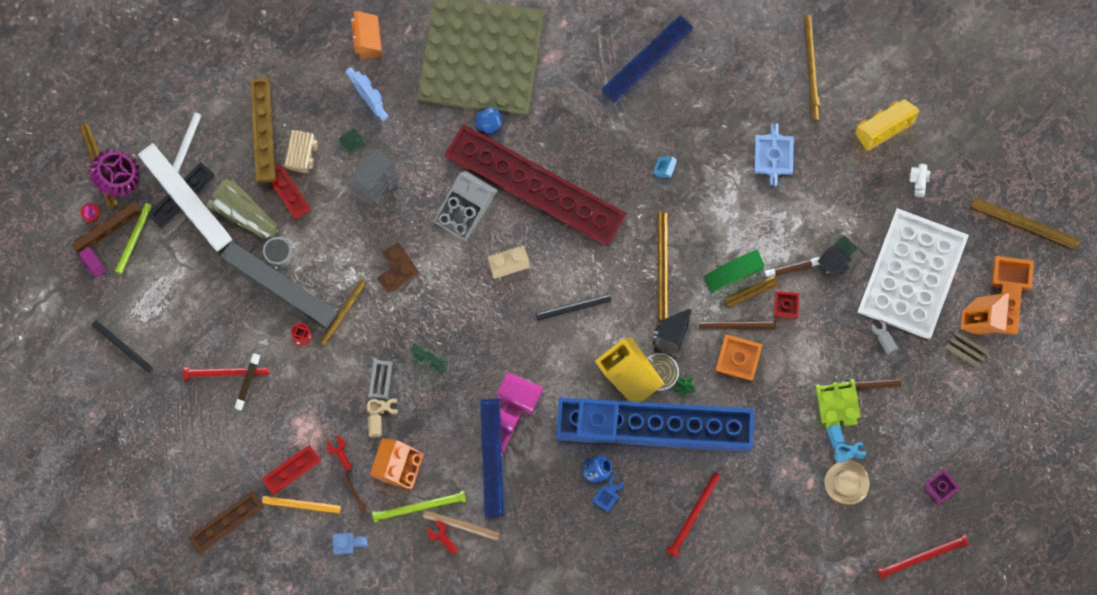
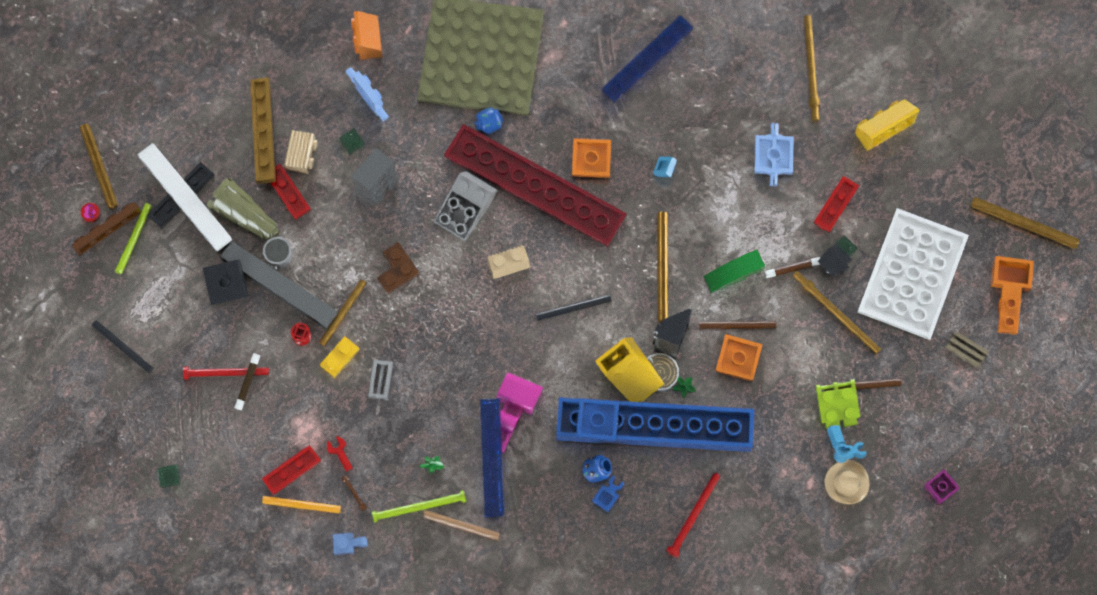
(91, 262): magenta piece -> none
(101, 168): magenta gear -> none
(169, 476): none -> clear green plate
(186, 142): white bar -> none
(225, 282): none -> black plate
(226, 522): reddish brown tile -> none
(339, 357): none -> yellow plate
(377, 407): tan bar -> none
(396, 463): orange slope -> none
(432, 464): none -> green plant
(435, 363): clear green plate -> none
(442, 537): red bar -> none
(591, 158): none -> orange plate
(751, 291): pearl gold axle -> none
(786, 305): red piece -> none
(810, 287): none -> pearl gold bar
(836, 204): none -> red plate
(885, 338): light grey bar -> none
(920, 177): white plate -> none
(922, 556): red bar -> none
(986, 314): orange slope -> none

